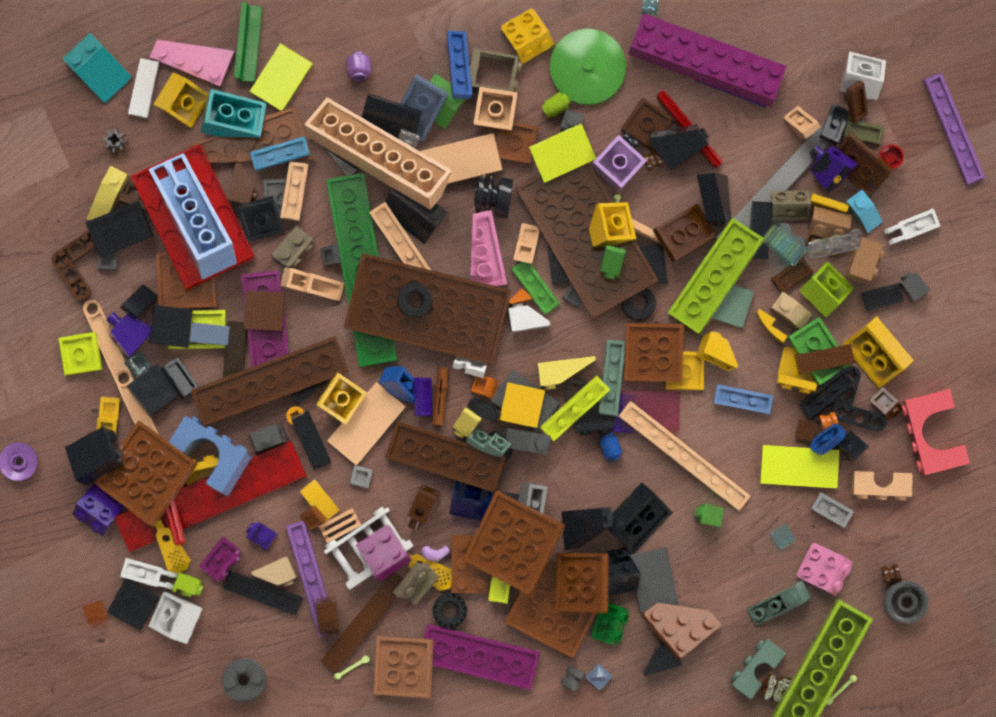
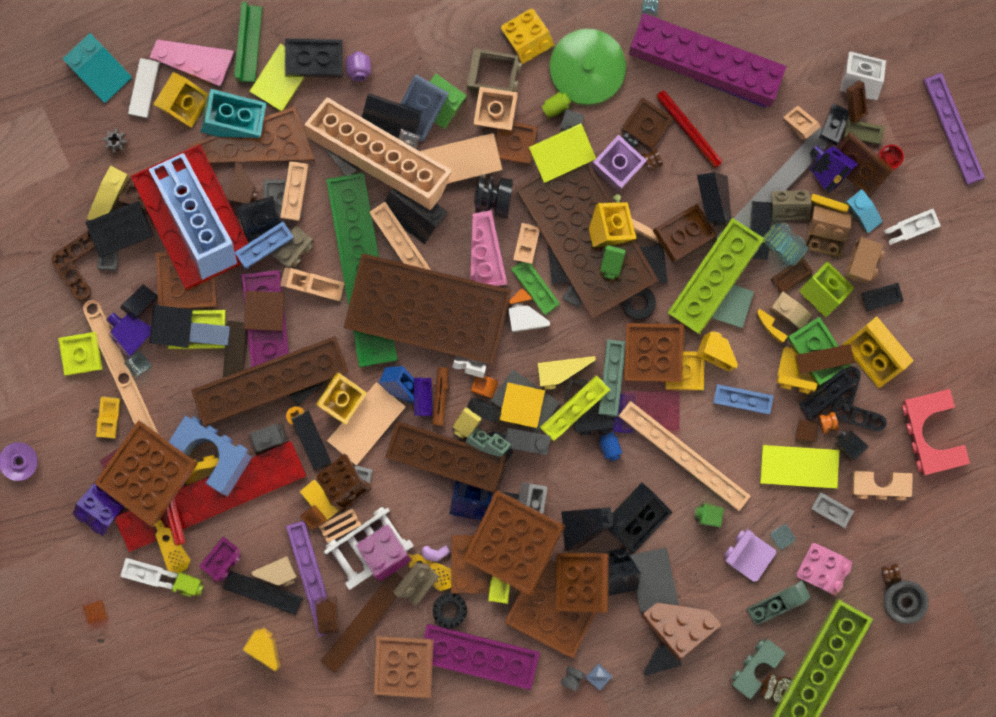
(94, 455): black brick -> none
(133, 604): black tile -> none
(152, 390): black tile -> none
(175, 617): white slope -> none
(179, 377): tile -> none
(231, 682): dark grey wheel -> none
(260, 534): dark purple bracket -> none
(264, 245): none -> medium blue plate
(264, 648): none -> yellow slope
(280, 153): dark azure tile -> none
(313, 57): none -> black tile
(330, 255): dark grey tile -> none
(342, 483): none -> reddish brown bracket
(365, 659): yellowish green hinge -> none
(414, 288): black tyre -> none
(424, 499): reddish brown torso -> none
(459, 64): blue plate -> none
(610, 625): green bracket -> none
(679, 143): black slope -> none
(749, 555): none -> lavender bracket
(828, 439): blue plate -> none
(834, 244): clear plate -> none
(852, 678): yellowish green hinge -> none
(886, 403): bracket -> none
(913, 286): dark grey brick -> none

